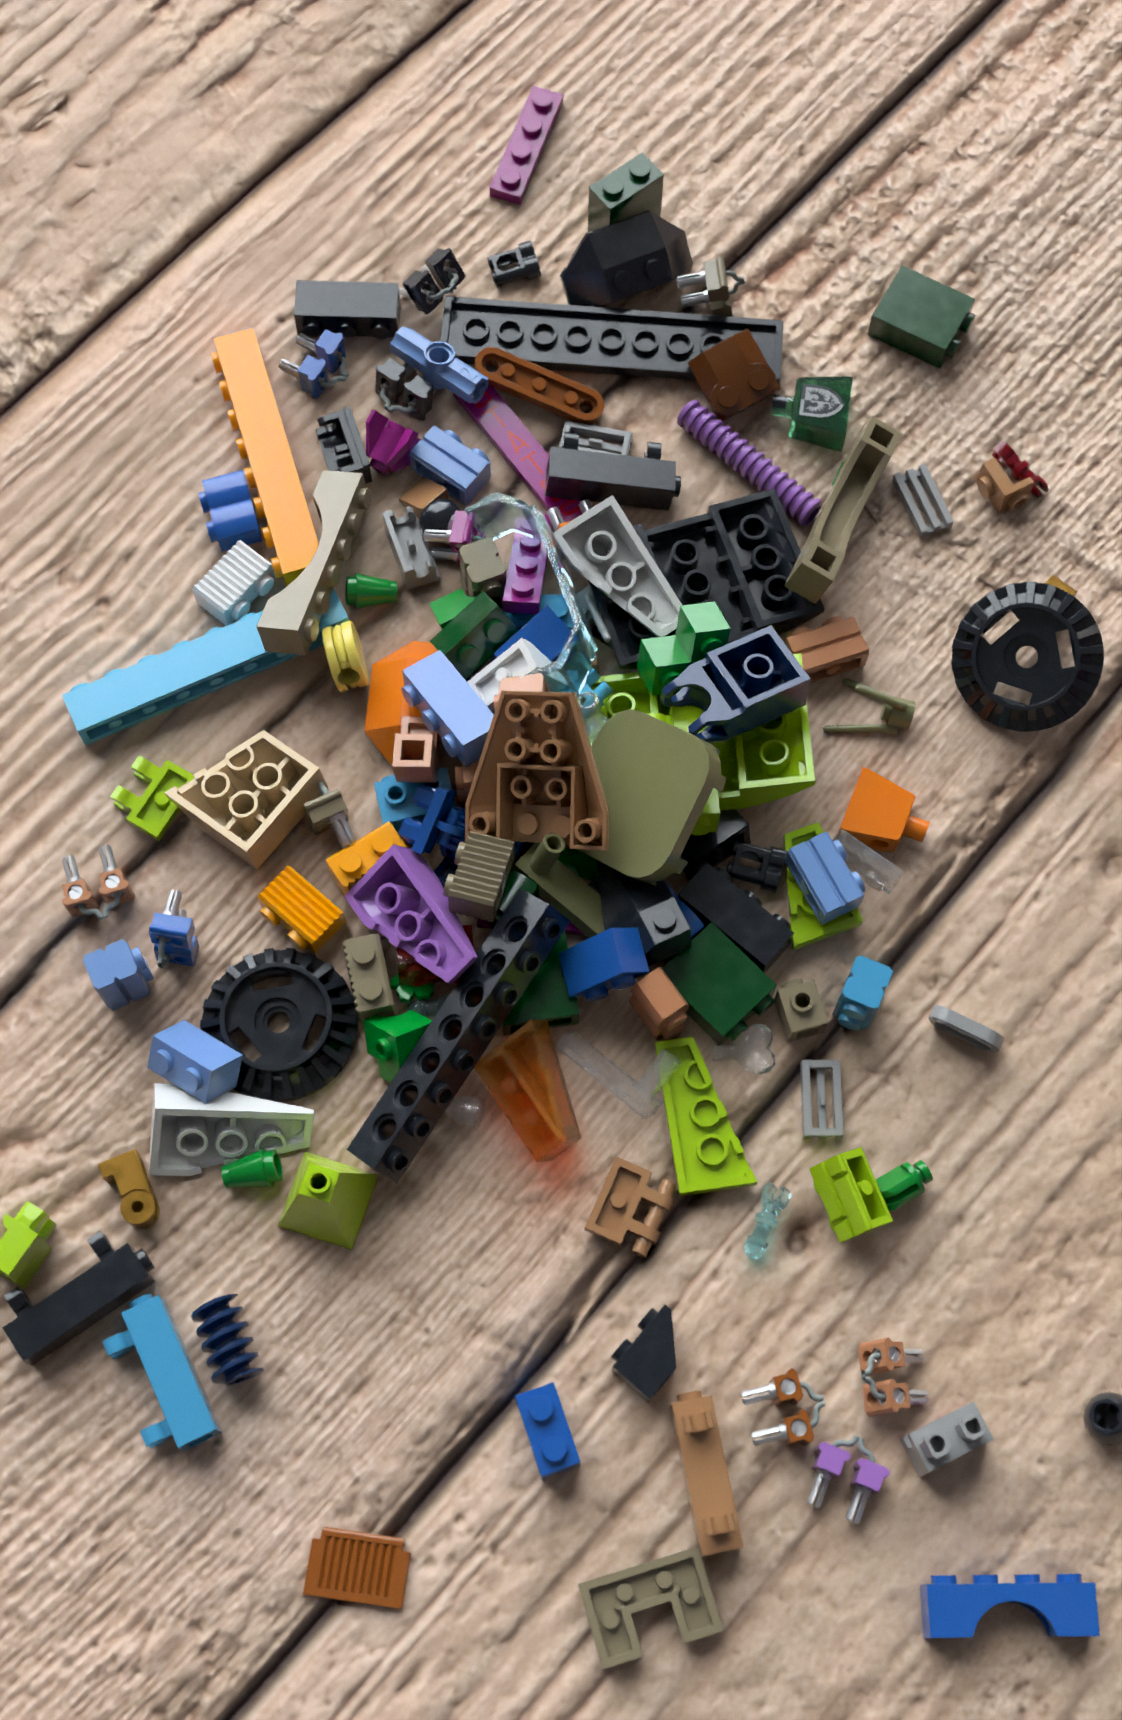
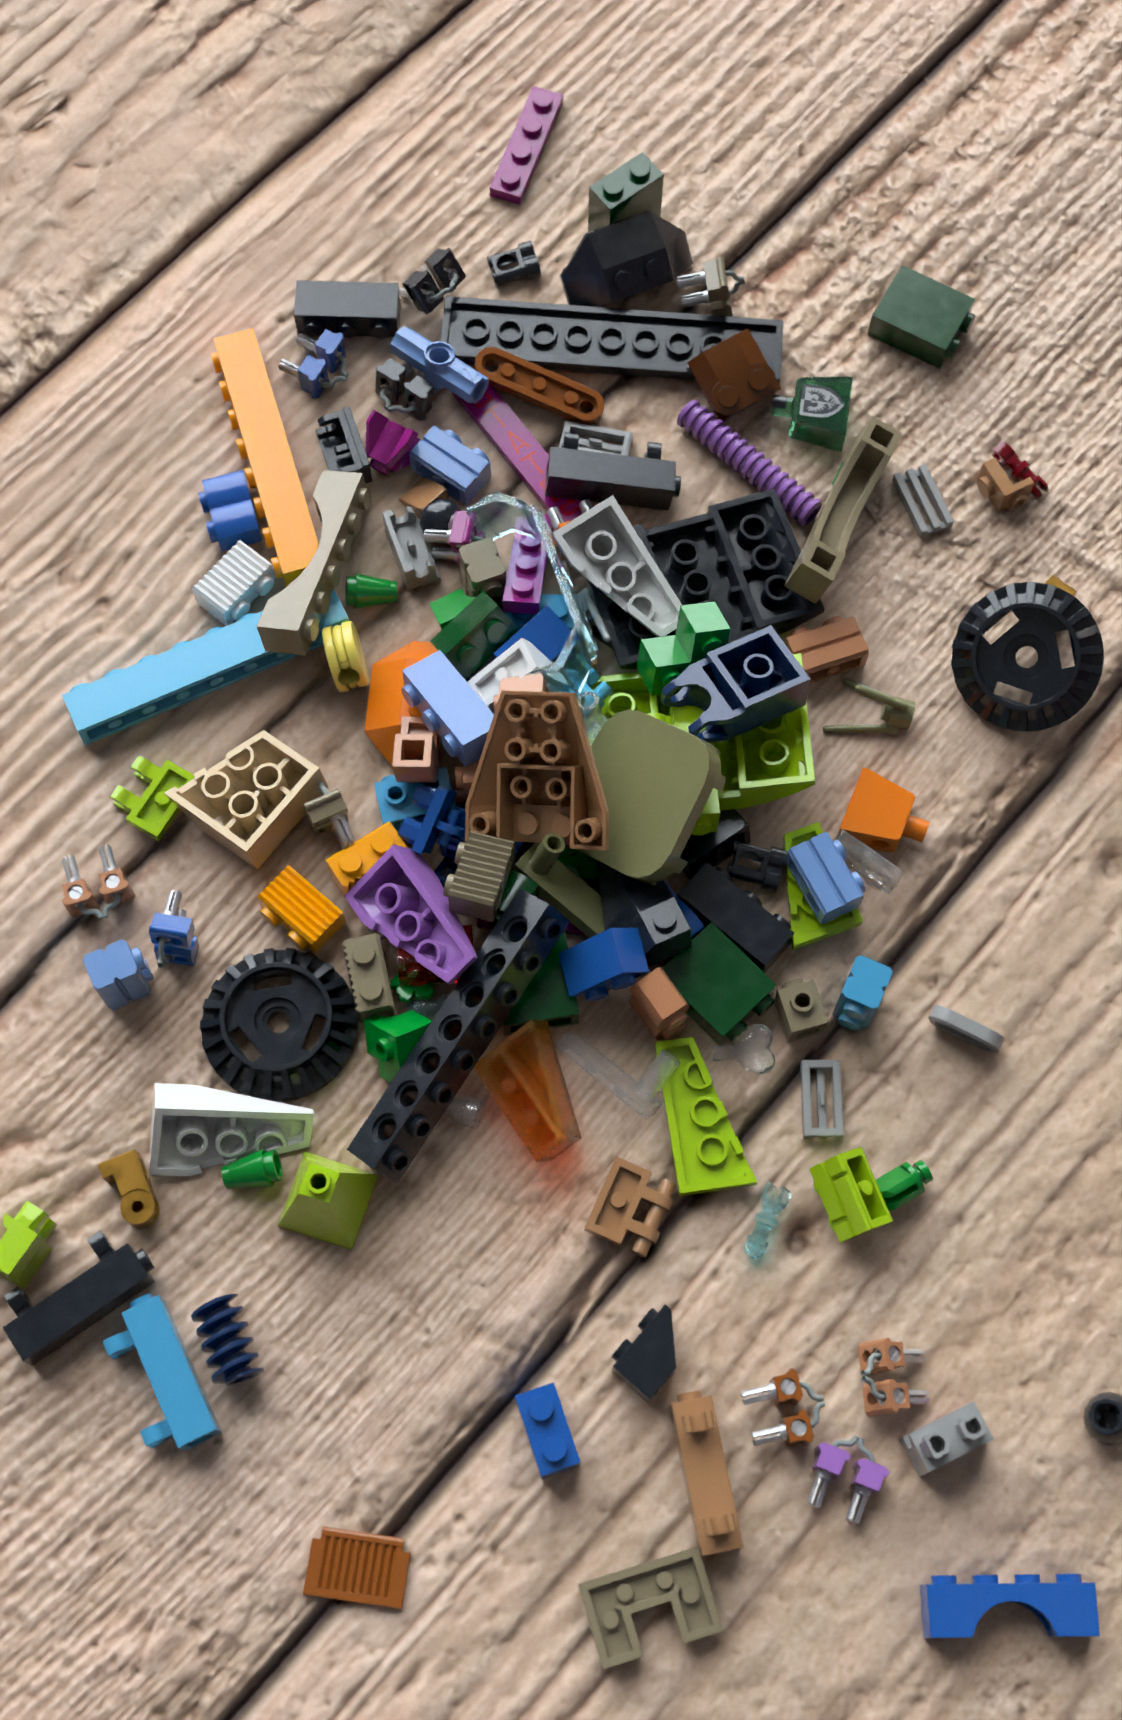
(194, 1061): medium blue brick -> none

